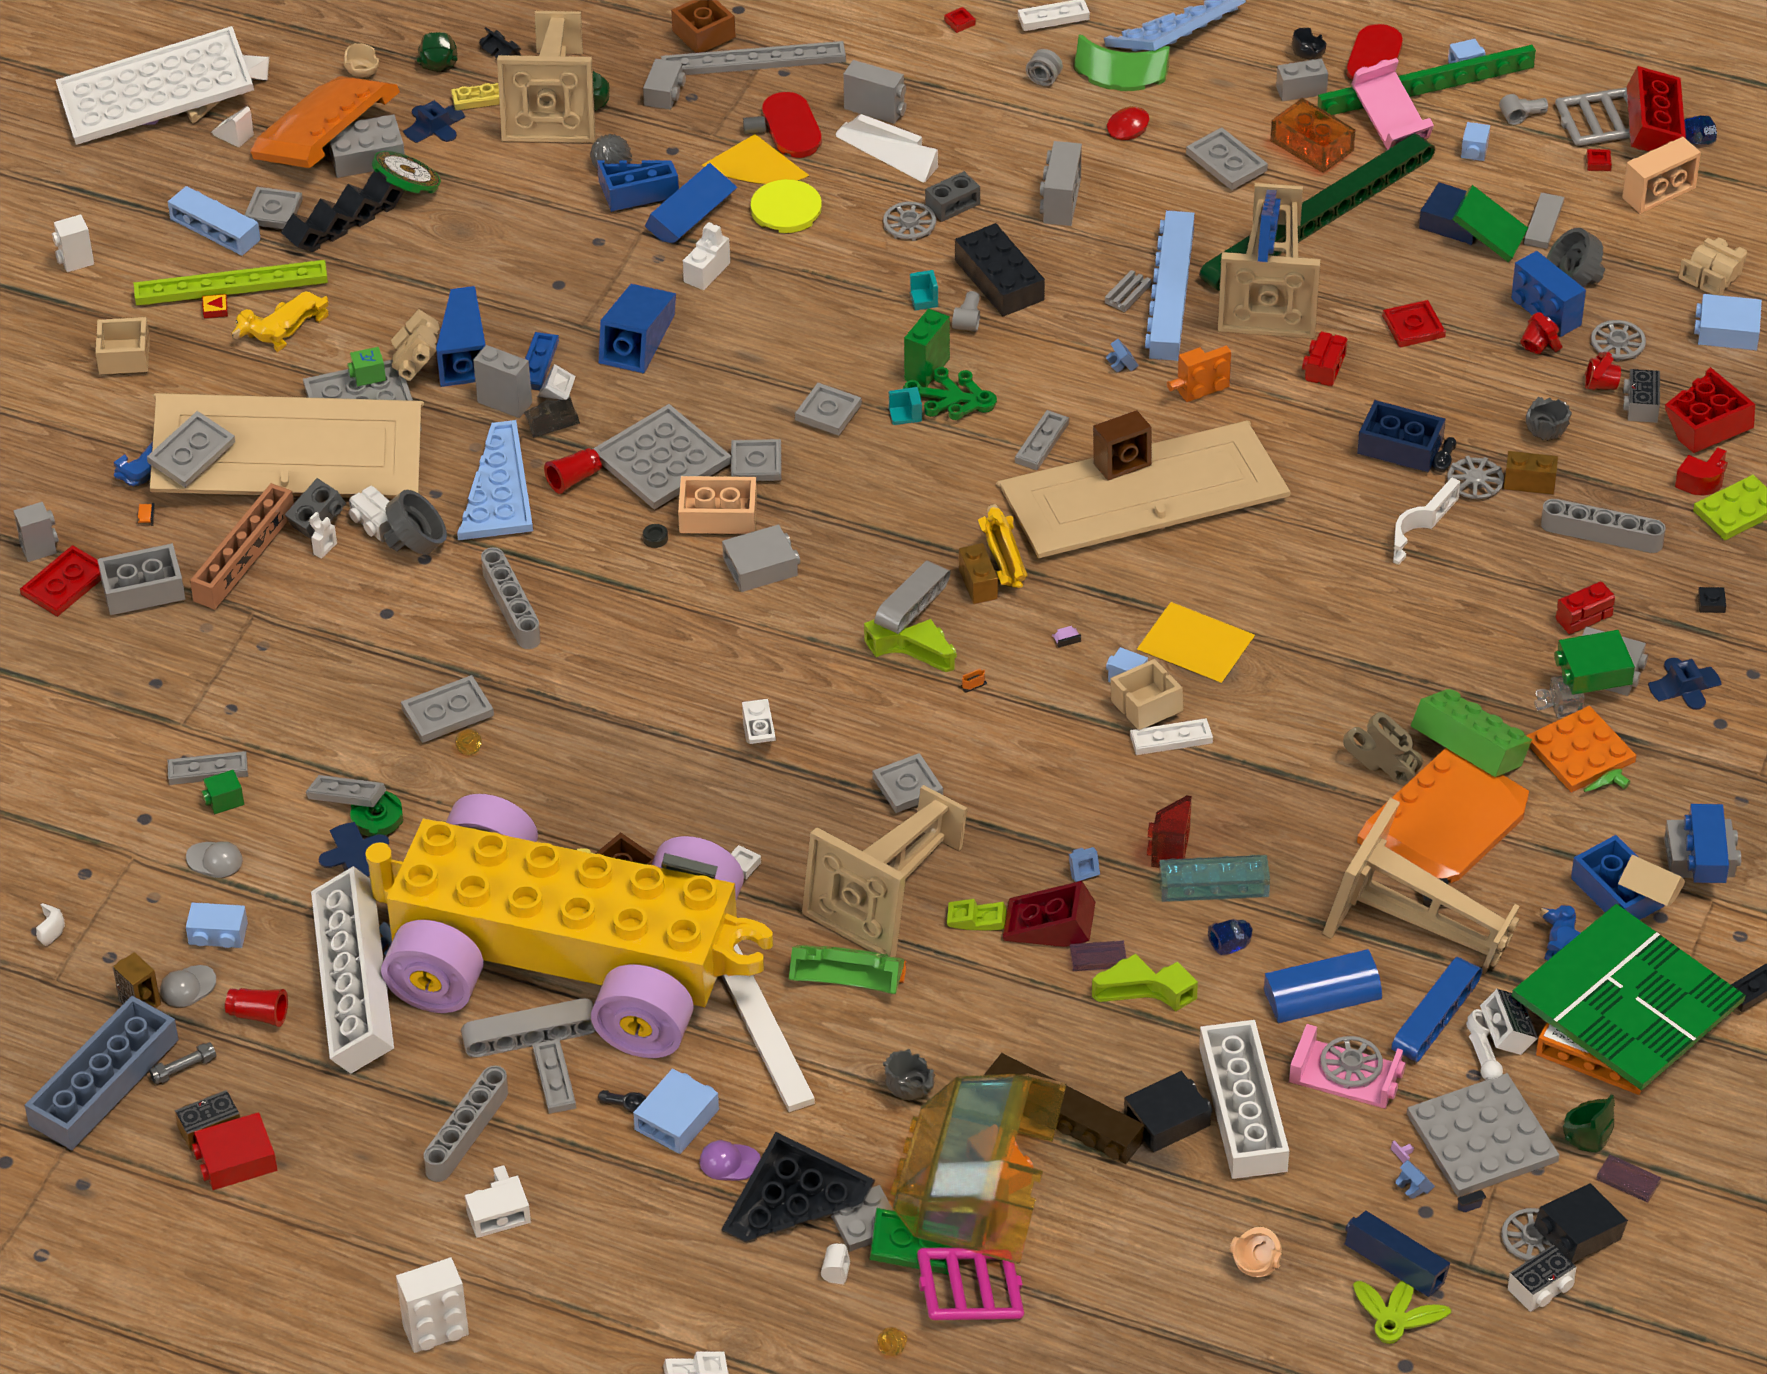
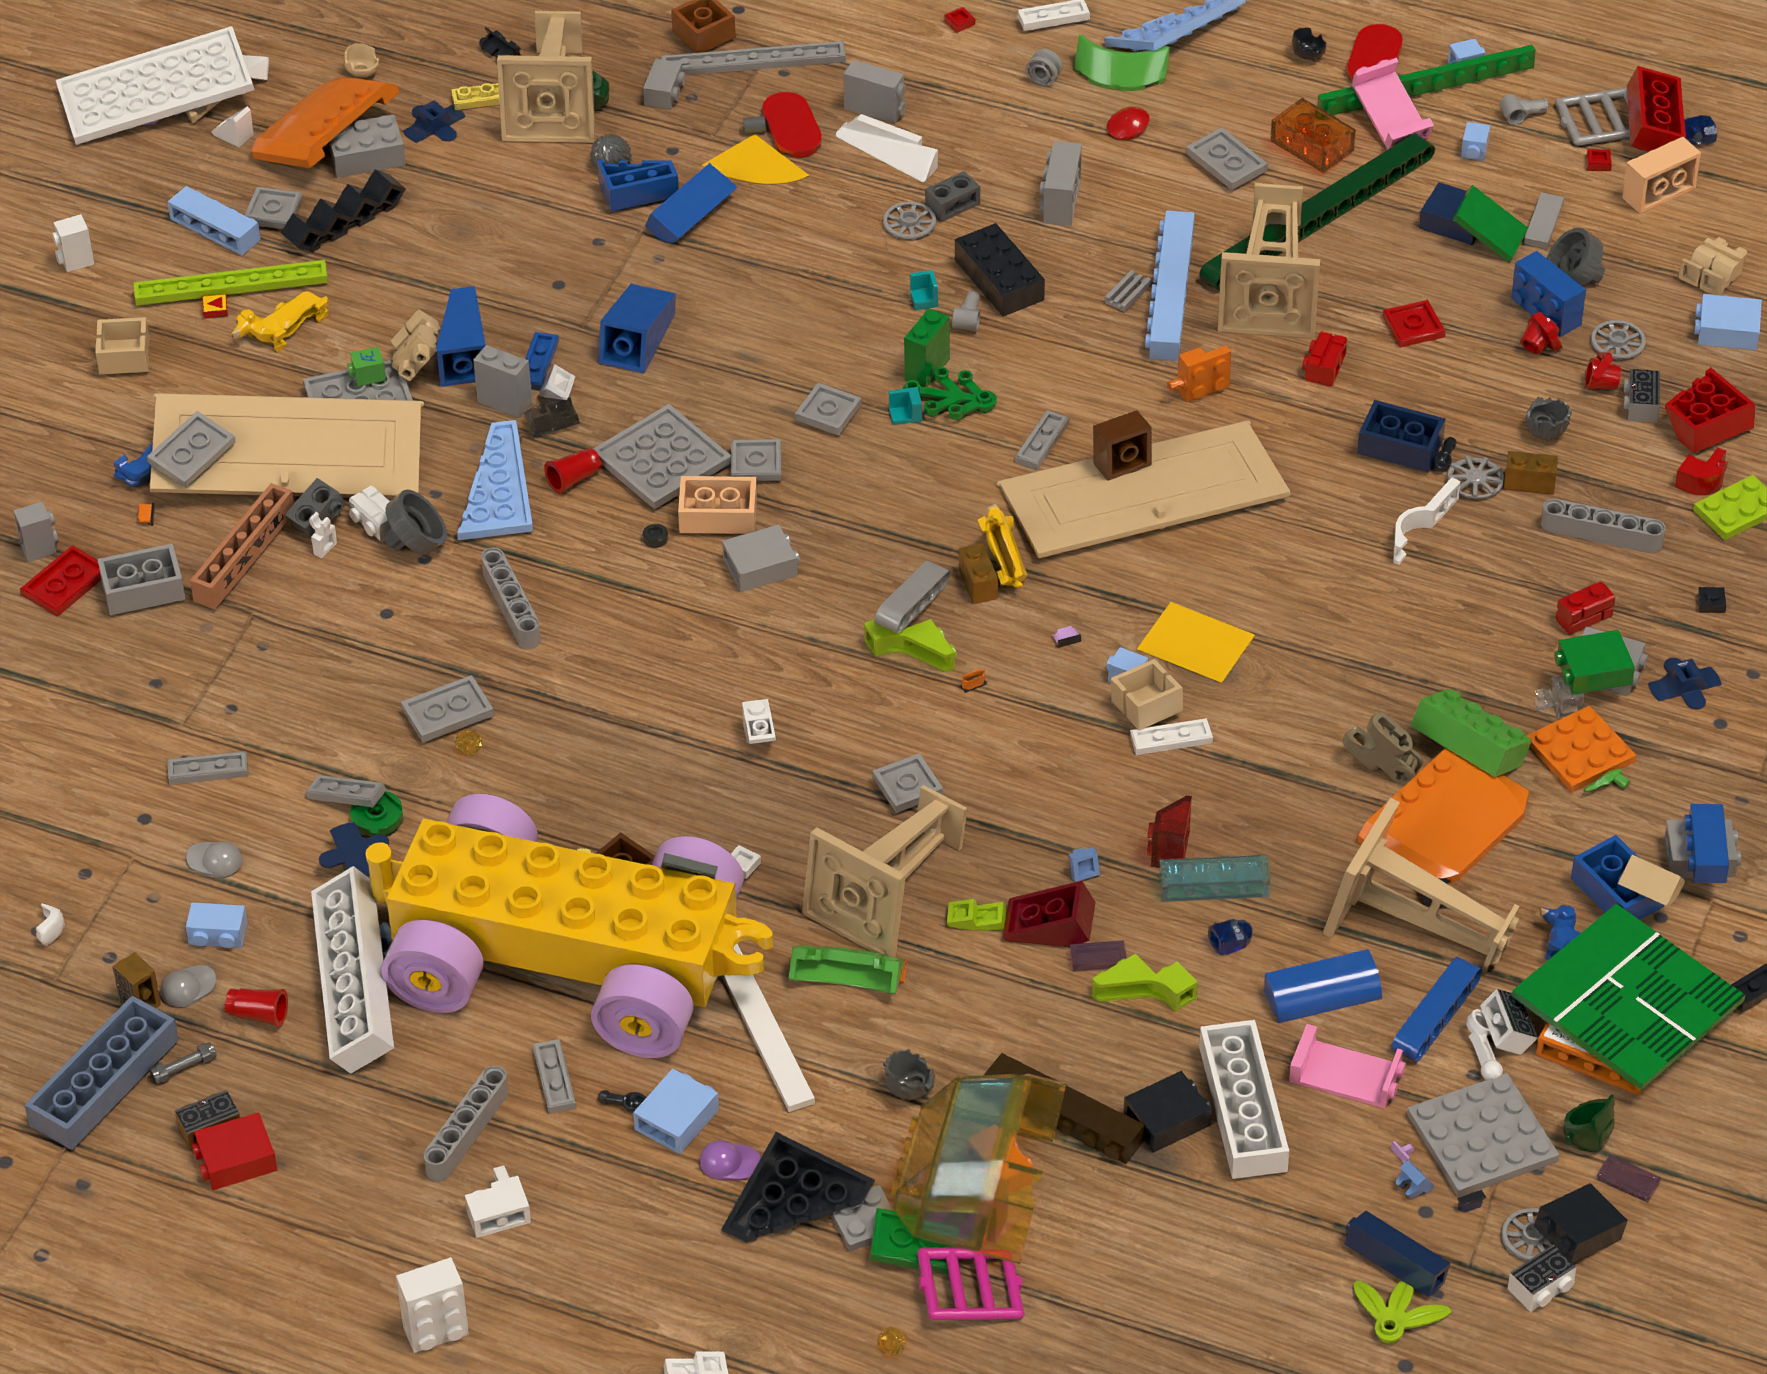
(223, 792): green brick -> none
(406, 172): tile -> none
(437, 52): dark green helmet -> none
(527, 1027): light grey beam -> none
(708, 258): white hinge -> none
(786, 205): neon yellow tile -> none
(836, 1264): white brick -> none
(1122, 357): medium blue tile -> none
(1257, 1252): light nougat cap -> none
(1268, 225): blue wing -> none
(1301, 79): light grey brick -> none
(1351, 1062): light grey wheel -> none

